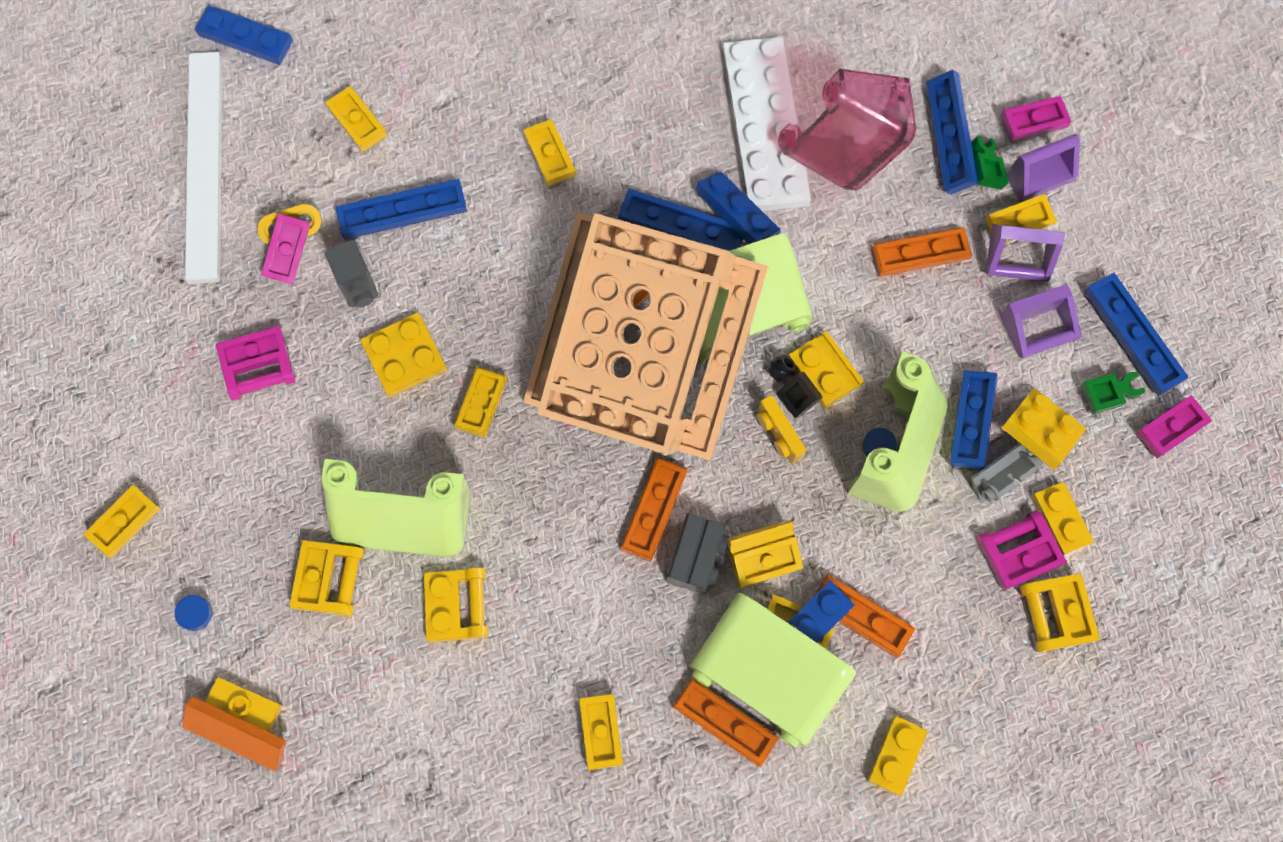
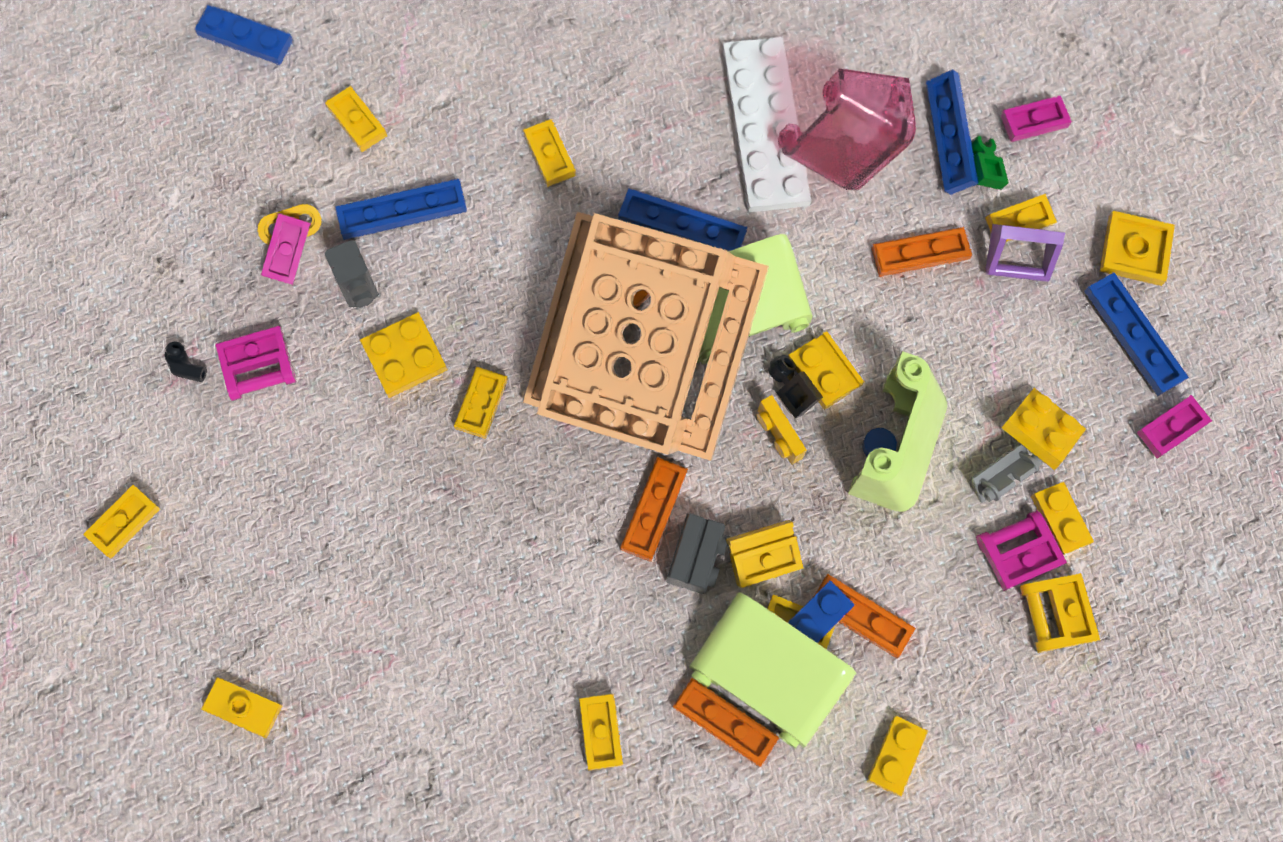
(180, 365): none -> black arm
(193, 613): blue tile -> none
(204, 169): white tile -> none
(234, 733): orange tile -> none
(315, 577): yellow plate -> none
(395, 521): yellowish green windscreen -> none
(444, 605): yellow plate -> none
(736, 208): blue plate -> none
(974, 420): blue plate -> none
(1045, 168): medium lavender tile -> none
(1056, 298): medium lavender tile -> none
(1109, 393): green plate -> none
(1137, 248): none -> yellow plate

